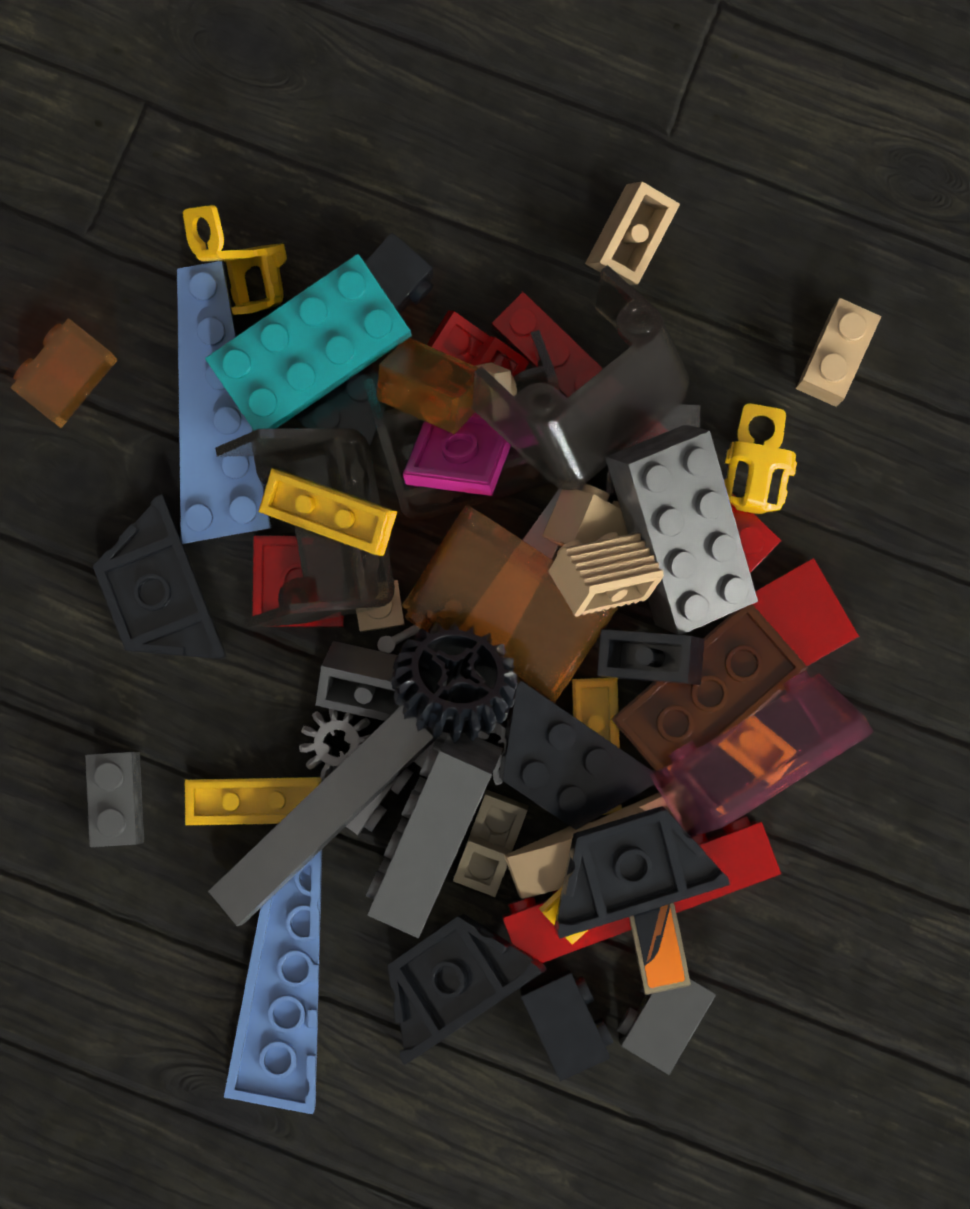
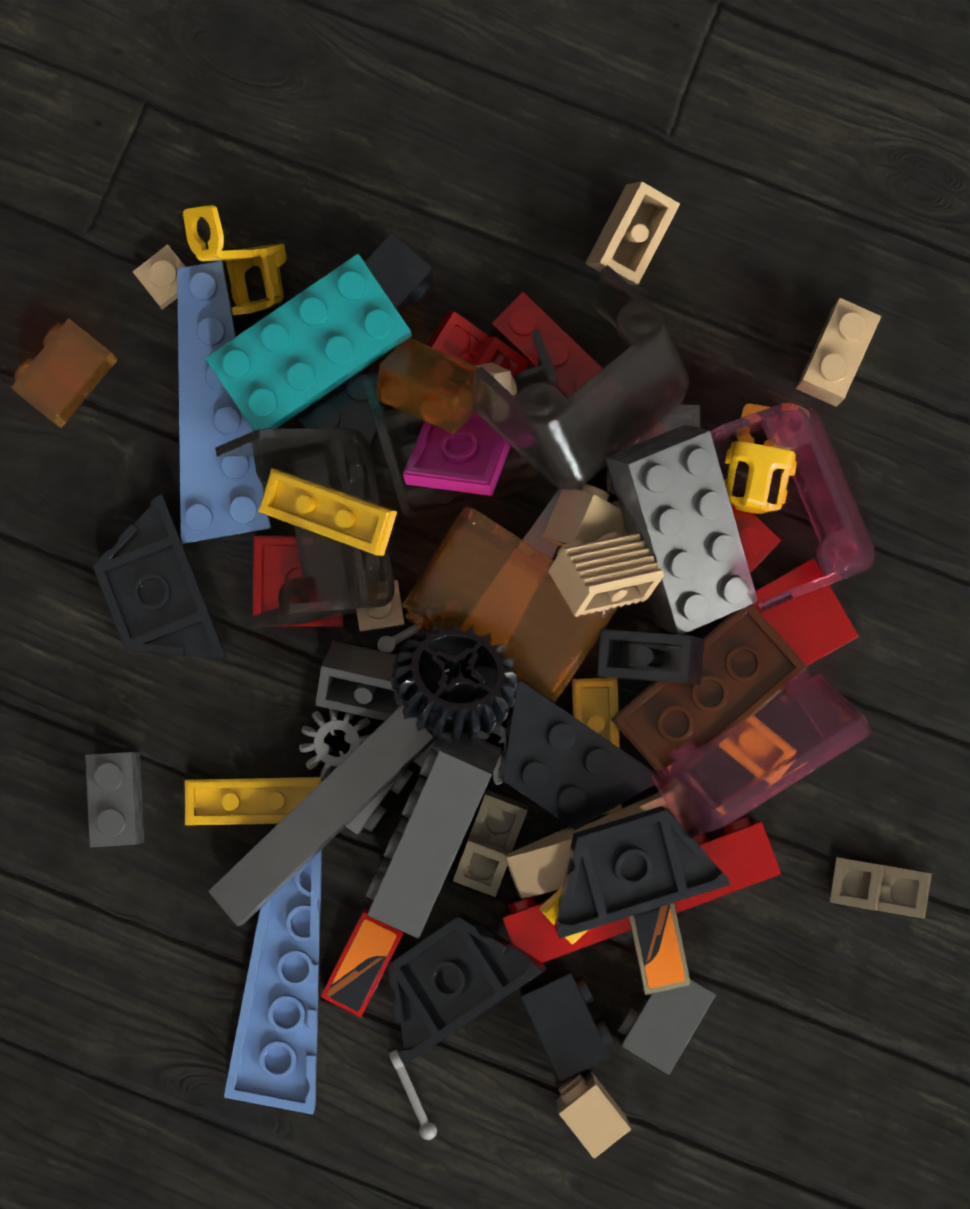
(160, 276): none -> tan plate
(362, 964): none -> slope
(427, 1129): none -> light grey hinge
(591, 1113): none -> tan brick
(843, 537): none -> clear pink windscreen
(880, 888): none -> dark tan slope

